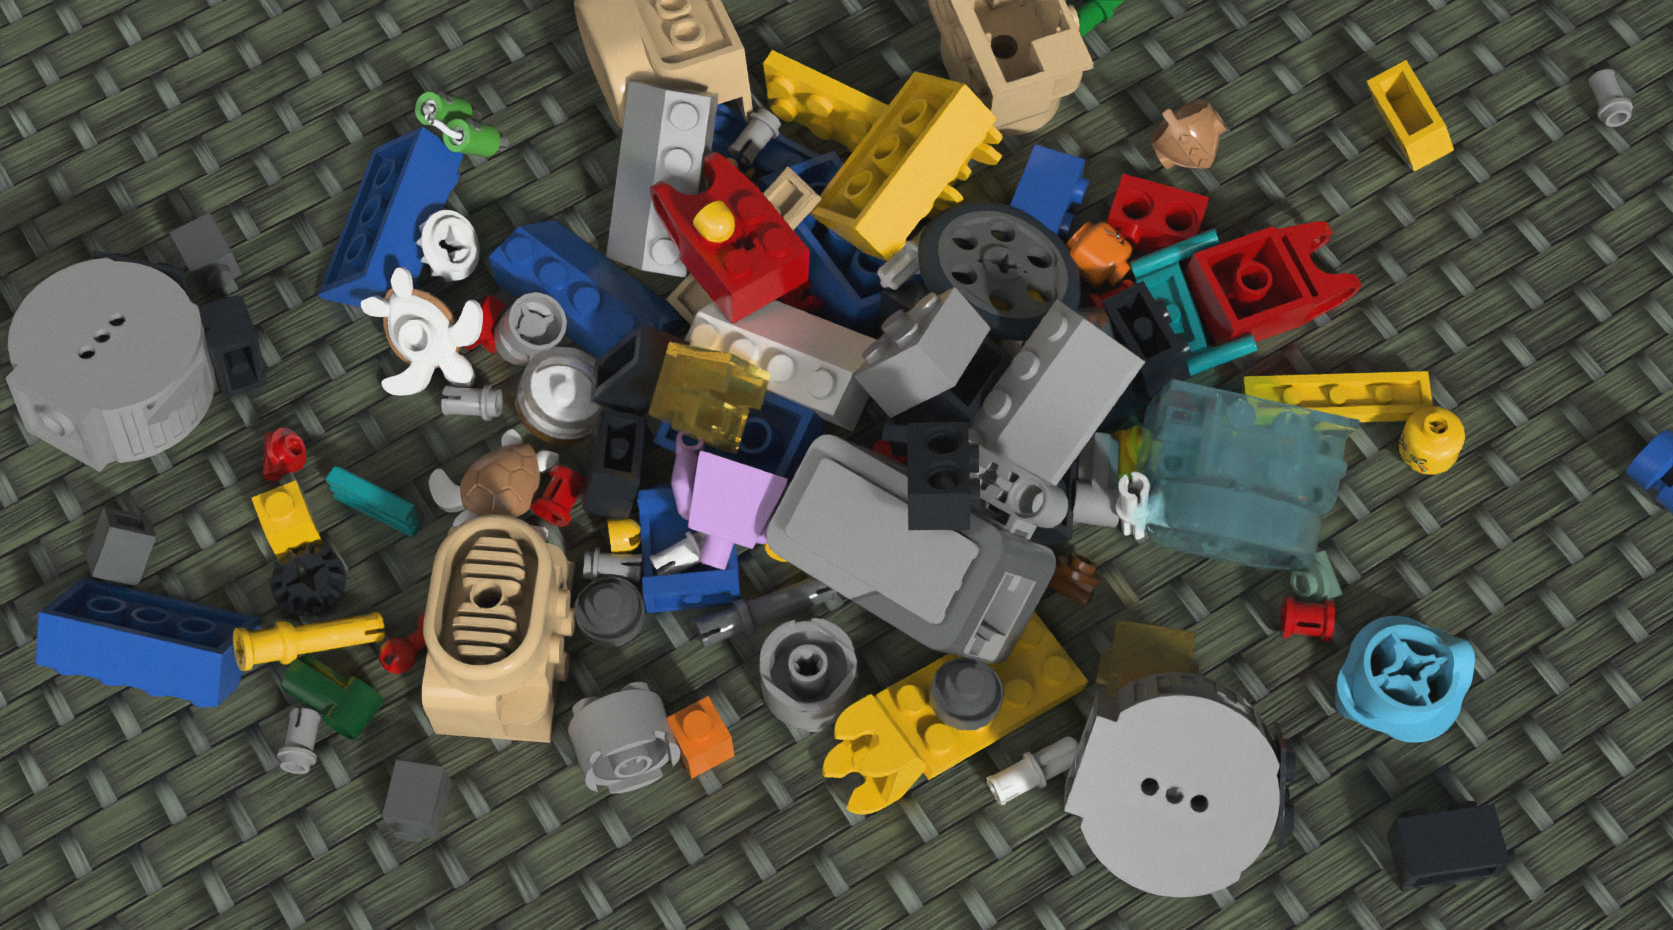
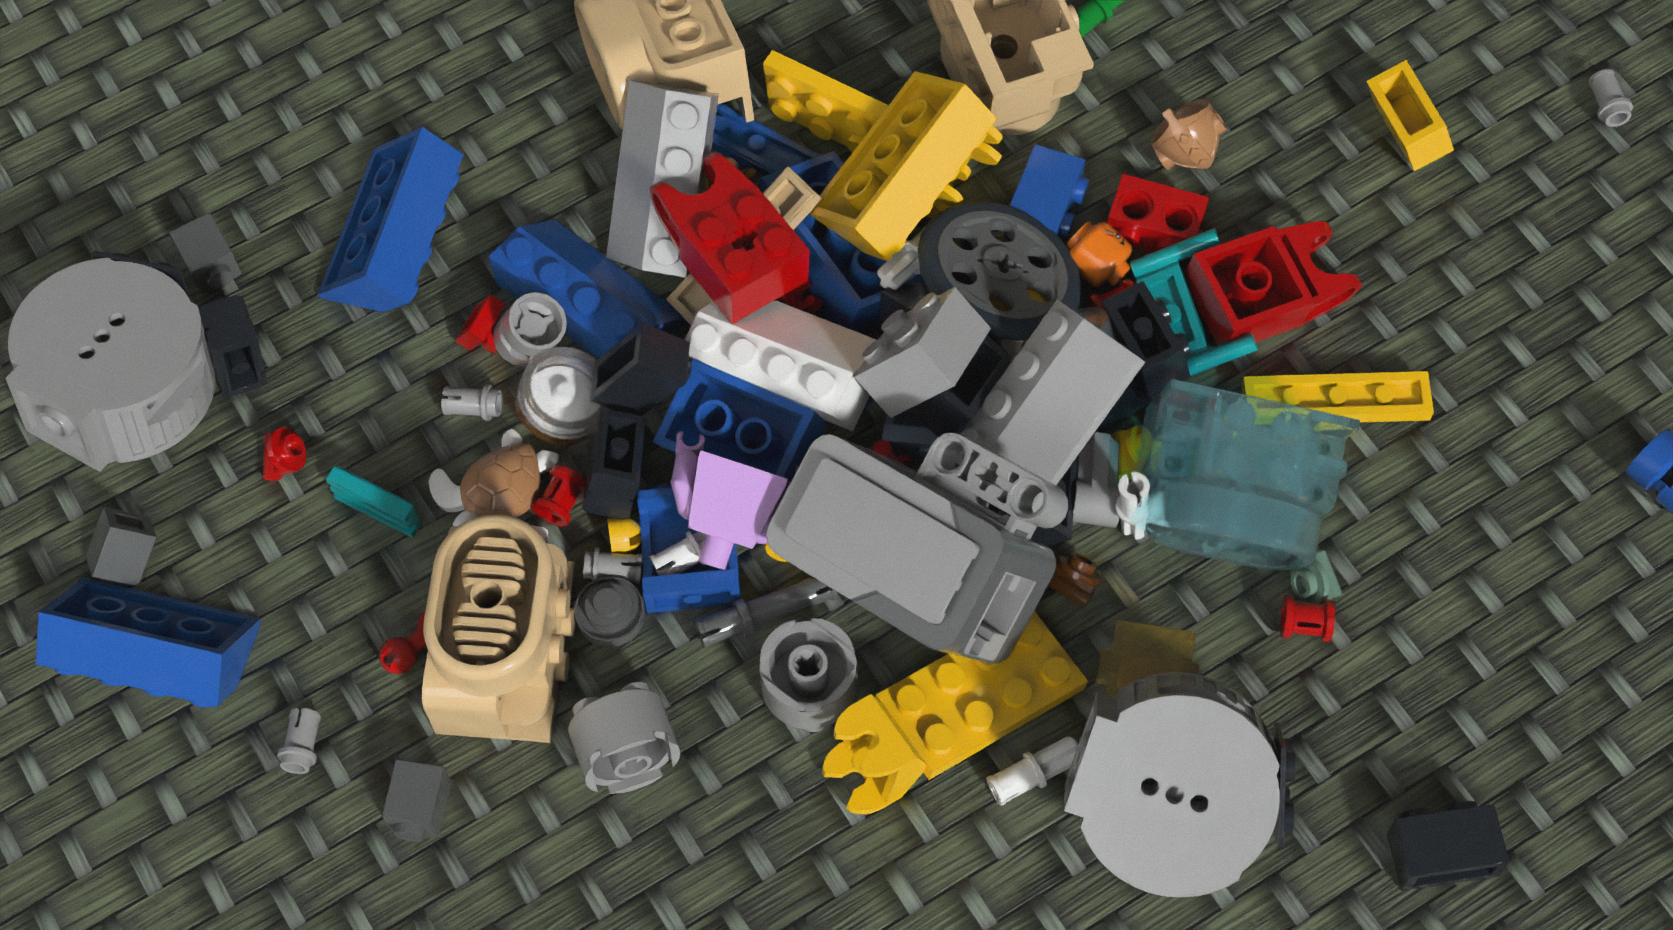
(286, 519): yellow brick -> none
(287, 641): yellow pin -> none
(299, 598): black gear -> none
(341, 702): dark green piece -> none
(424, 335): white animal -> none
(455, 231): white gear -> none
(459, 124): bright green piece -> none
(701, 737): orange brick -> none
(708, 394): clear yellow plate -> none
(715, 222): yellow hinge -> none
(758, 132): light grey pin -> none
(940, 476): black brick -> none
(966, 694): dark grey plate -> none
(1398, 697): medium azure piece -> none
(1431, 440): yellow head -> none

